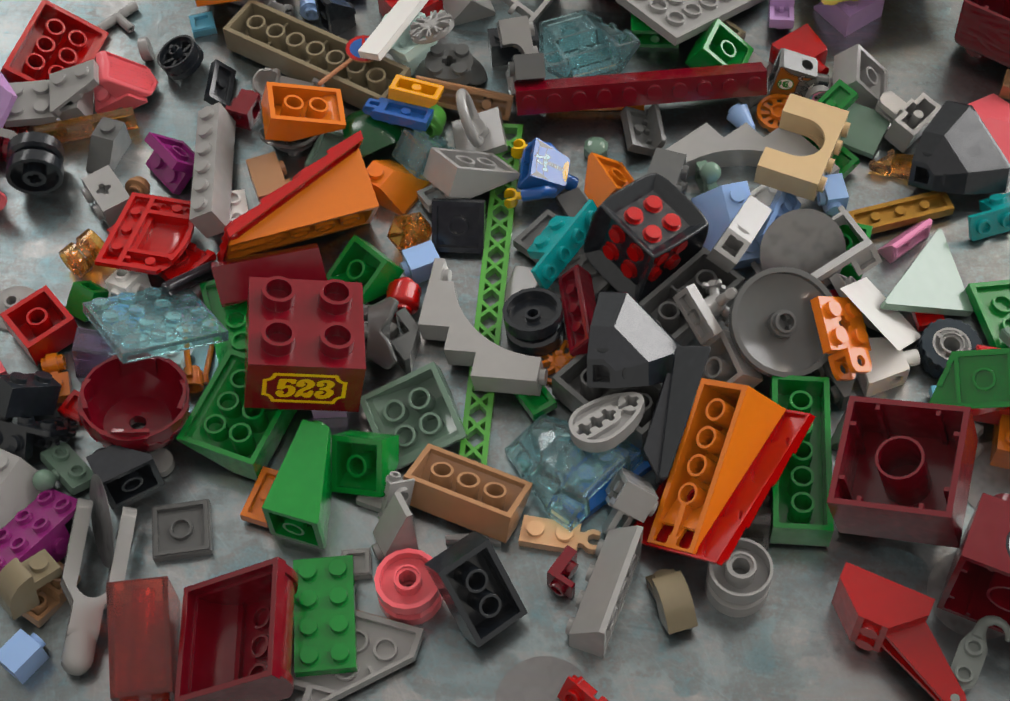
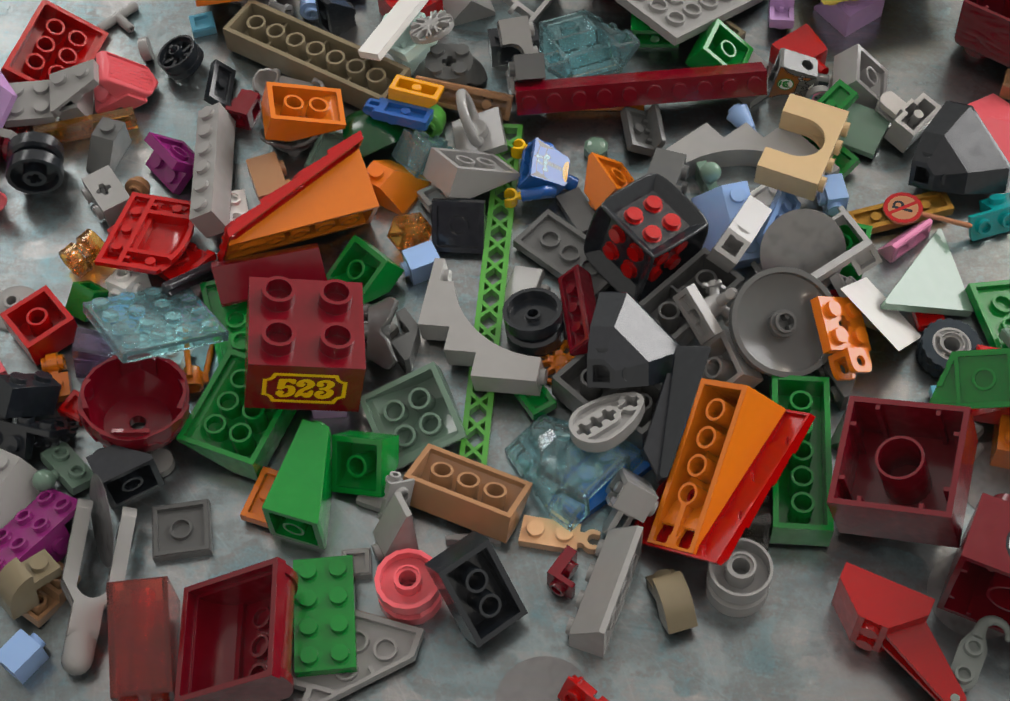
(352, 52): piece -> none
(406, 292): red head -> none
(559, 244): teal bracket -> none
(772, 113): orange wheel -> none
(889, 367): white torso -> none
(893, 165): clear orange slope -> none
(907, 209): none -> piece

